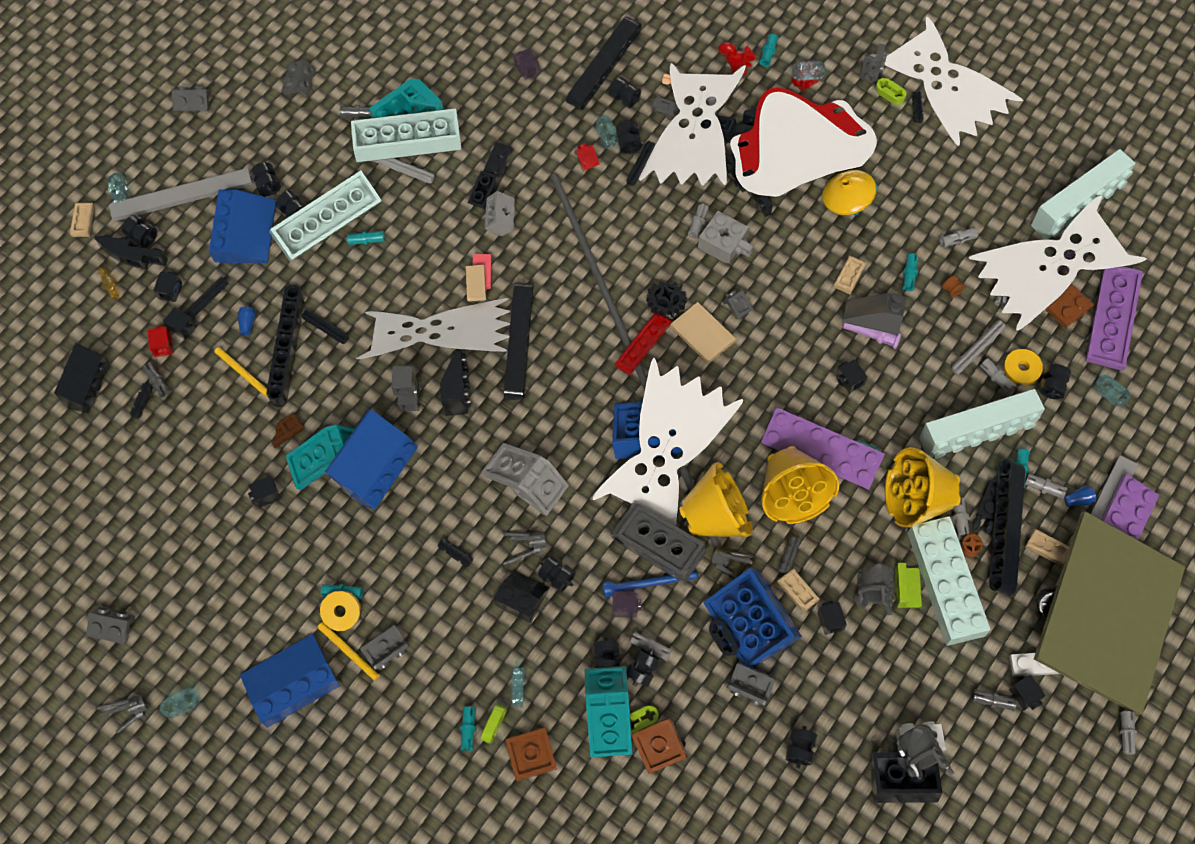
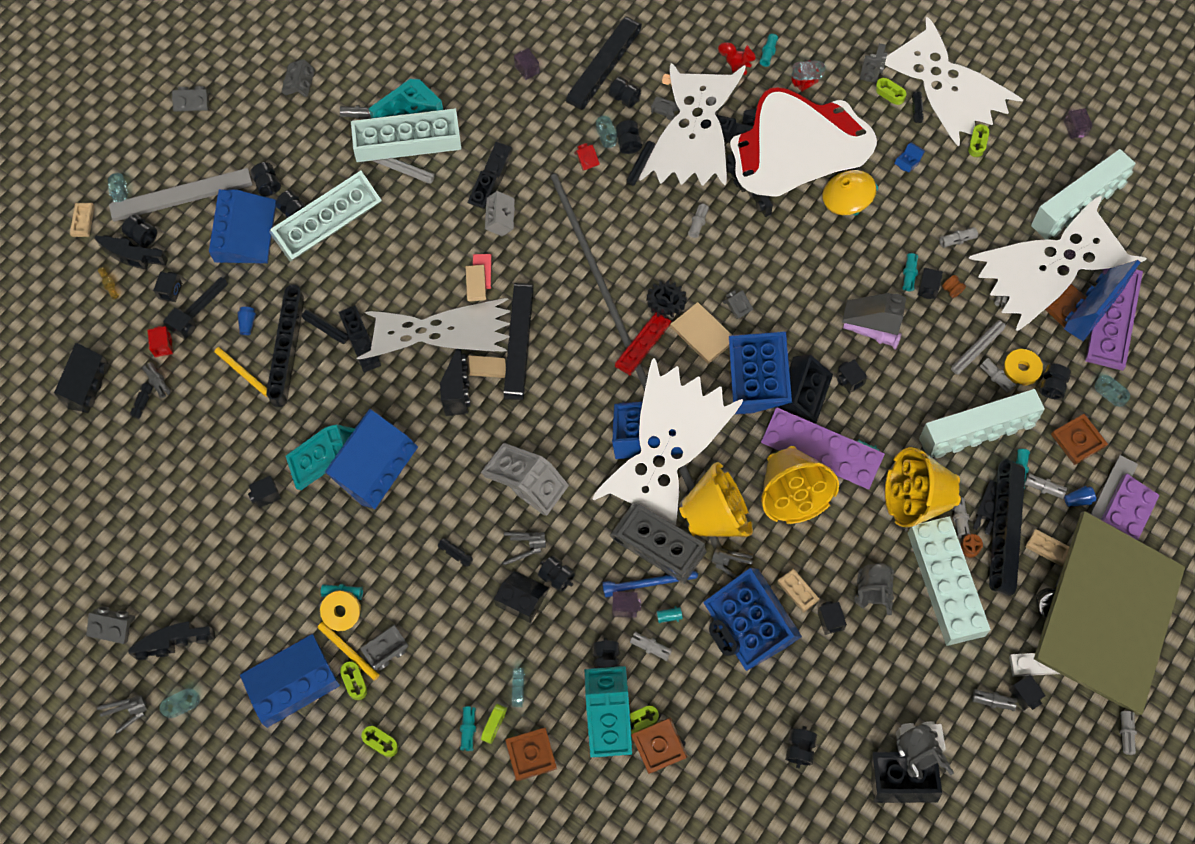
(163, 641): none -> black slope
(287, 429): reddish brown tile -> none
(358, 678): none -> lime beam
(359, 337): none -> black slope
(365, 238): teal pin -> none
(383, 737): none -> lime beam
(406, 388): dark grey arch -> none
(486, 366): none -> tan tile
(642, 668): black wheel -> none
(669, 615): none -> teal pin
(725, 238): light grey hinge -> none
(751, 683): dark grey bracket -> none
(760, 371): none -> blue slope
(789, 555): dark grey axle -> none
(808, 387): none -> black slope
(850, 275): tan plate -> none
(907, 586): lime panel -> none
(910, 158): none -> blue bracket
(930, 283): none -> black brick
(976, 140): none -> lime beam
(1078, 123): none -> clear purple brick
(1079, 439): none -> dark orange plate
(1099, 299): none -> blue slope

